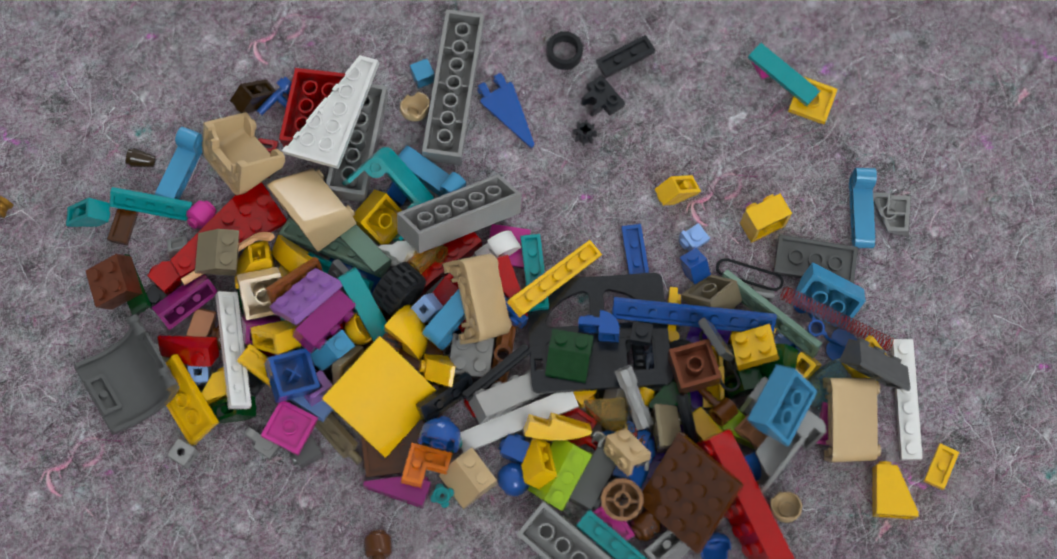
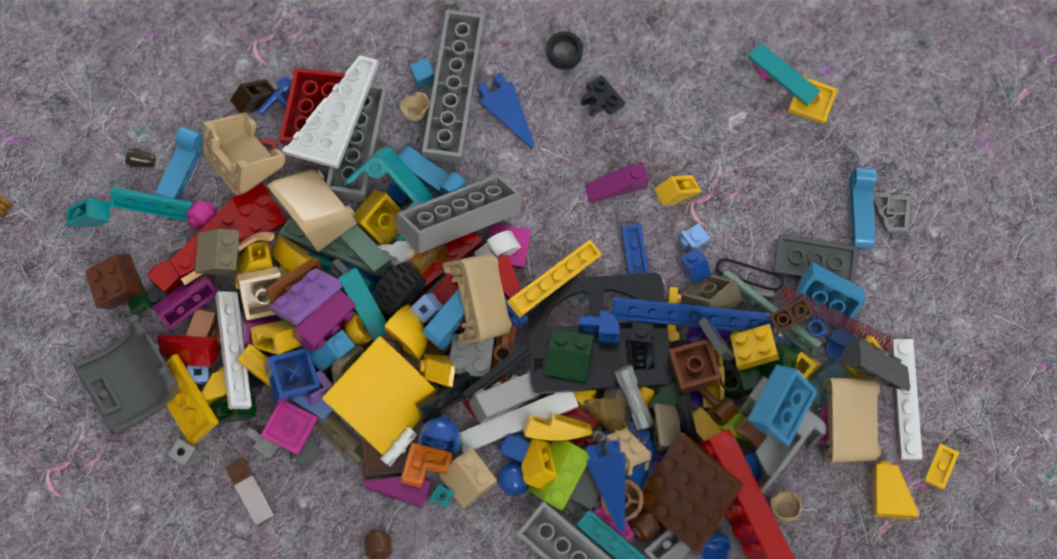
(122, 226): reddish brown tile -> none
(249, 491): none -> slope
(399, 446): none -> white pin
(533, 263): teal tile -> none
(584, 138): black gear -> none
(610, 478): none -> blue flag
(618, 183): none -> magenta slope
(625, 56): black plate -> none
(765, 217): yellow brick -> none
(791, 314): none -> reddish brown slope

